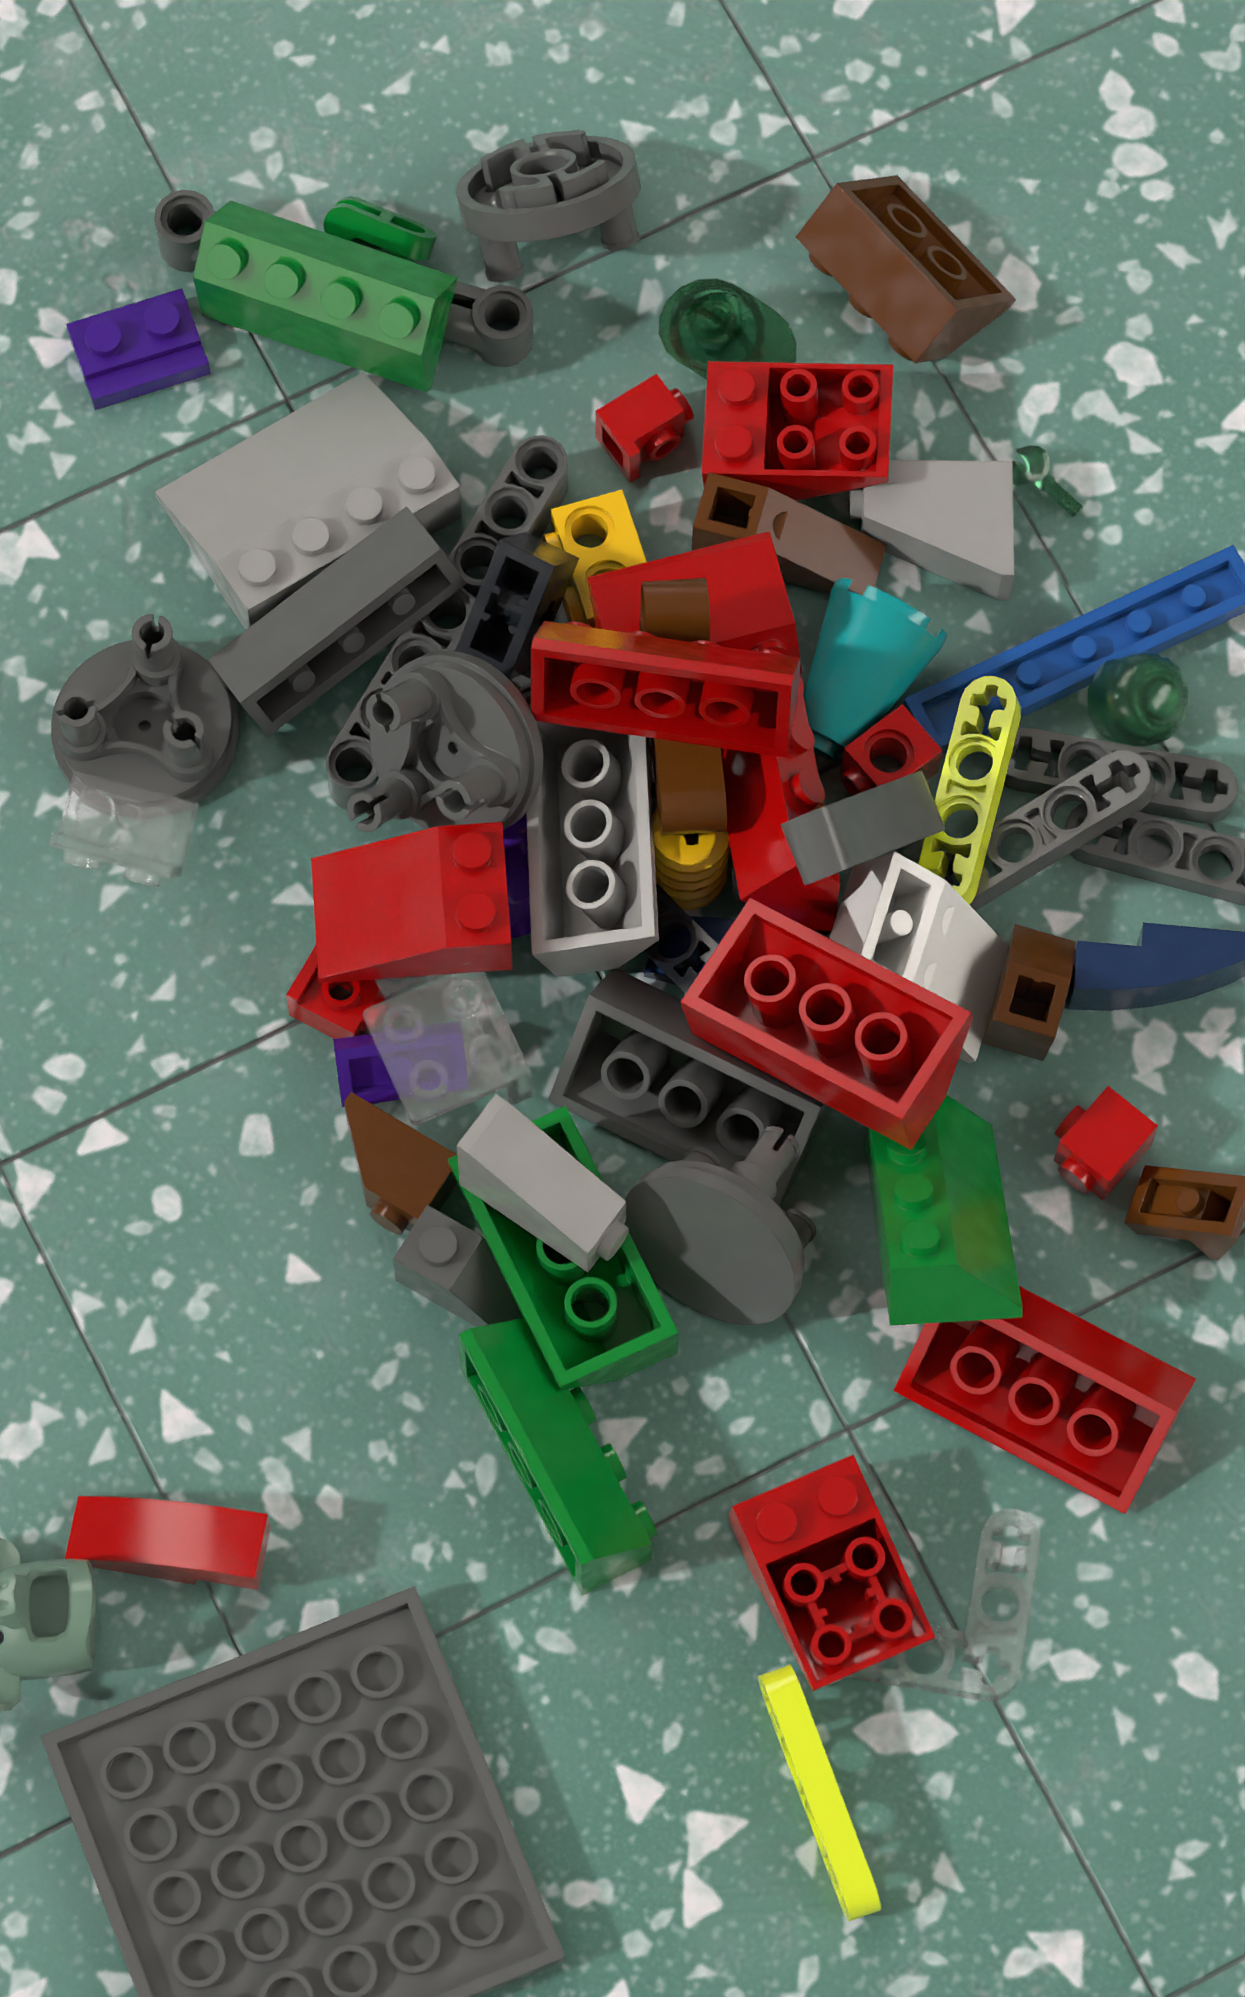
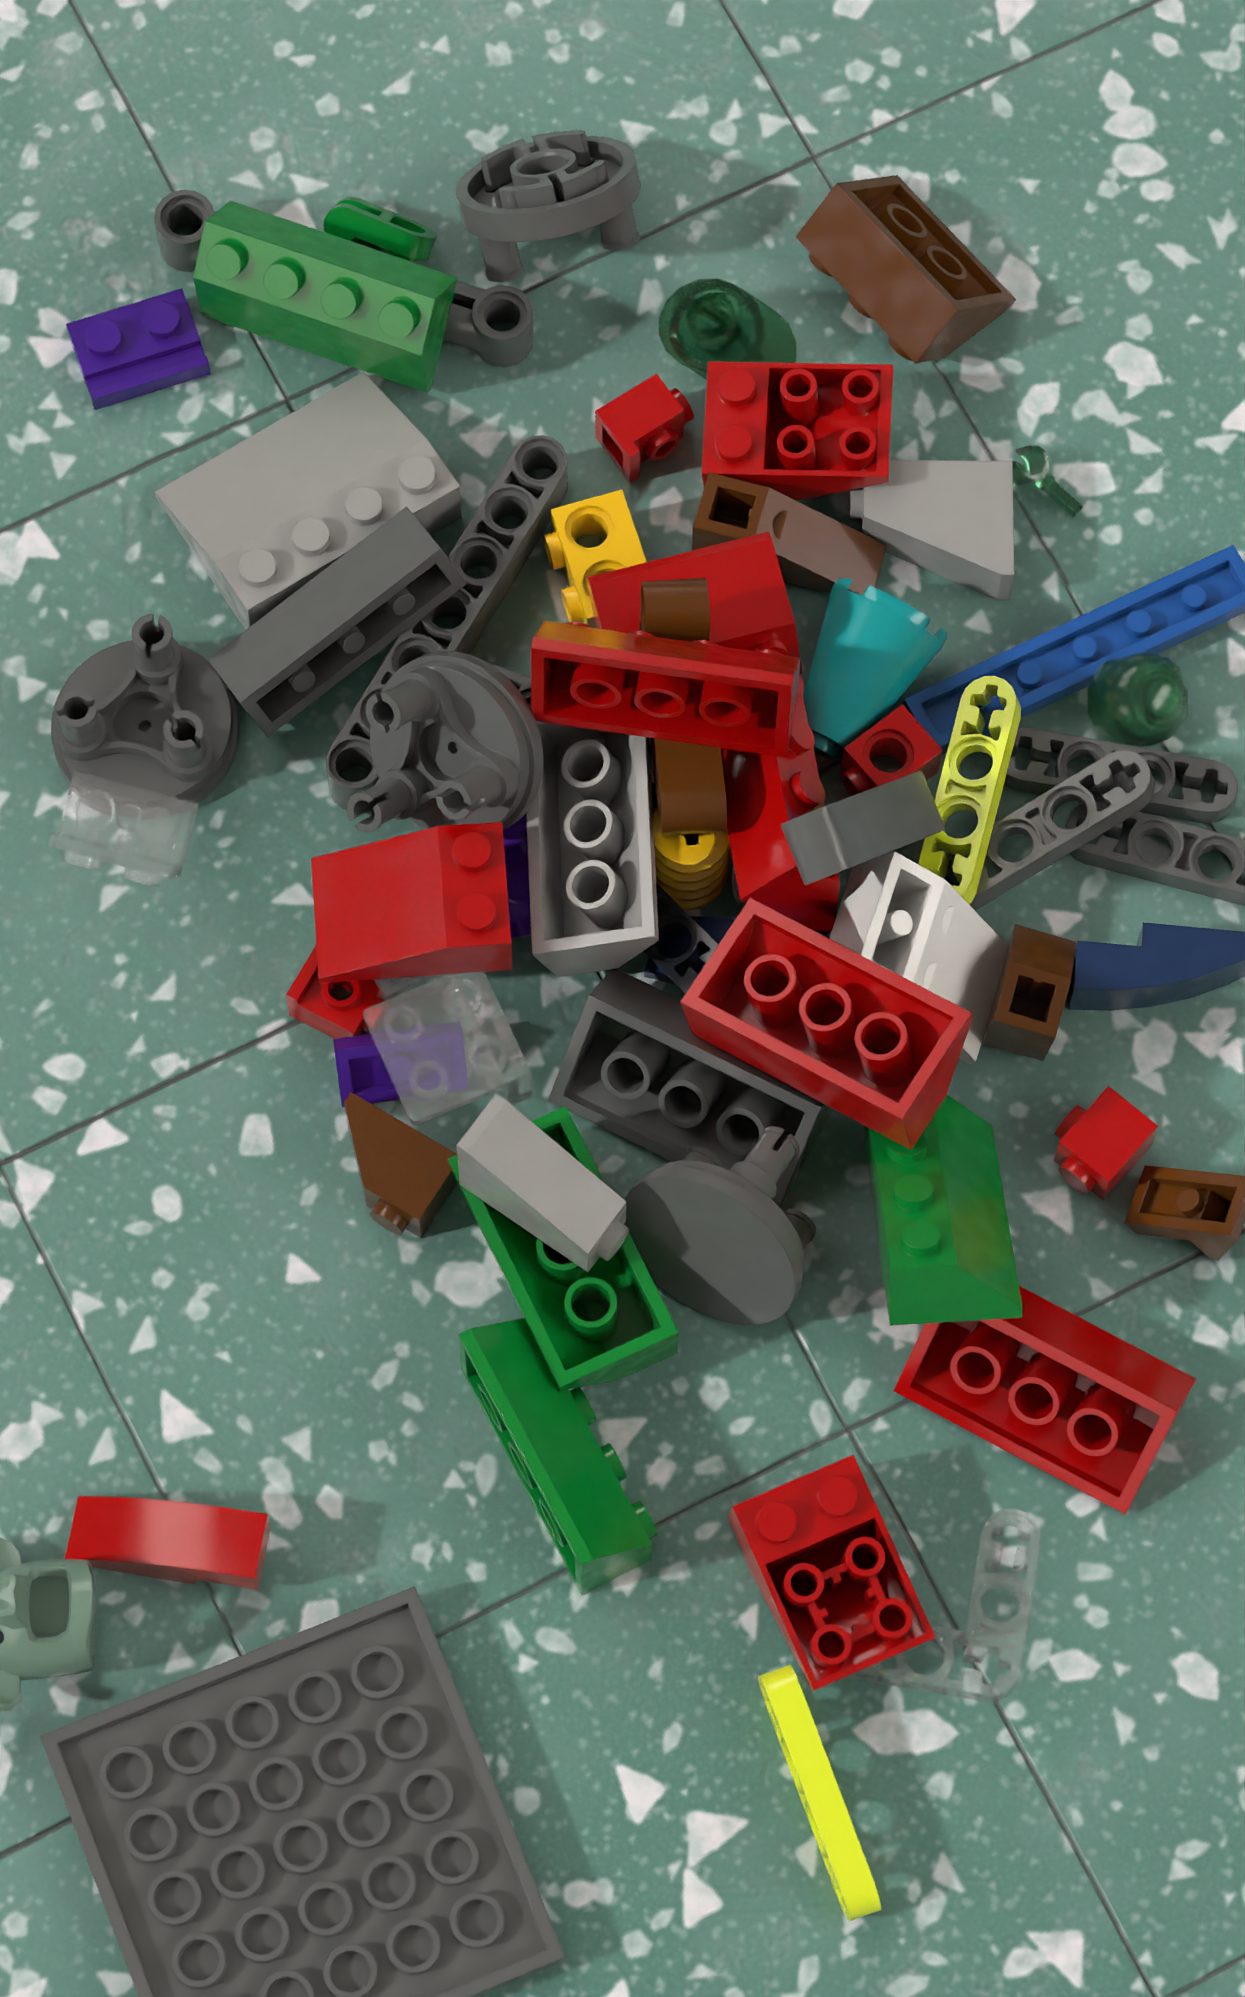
(454, 1270): dark grey slope -> none
(514, 600): black brick -> none

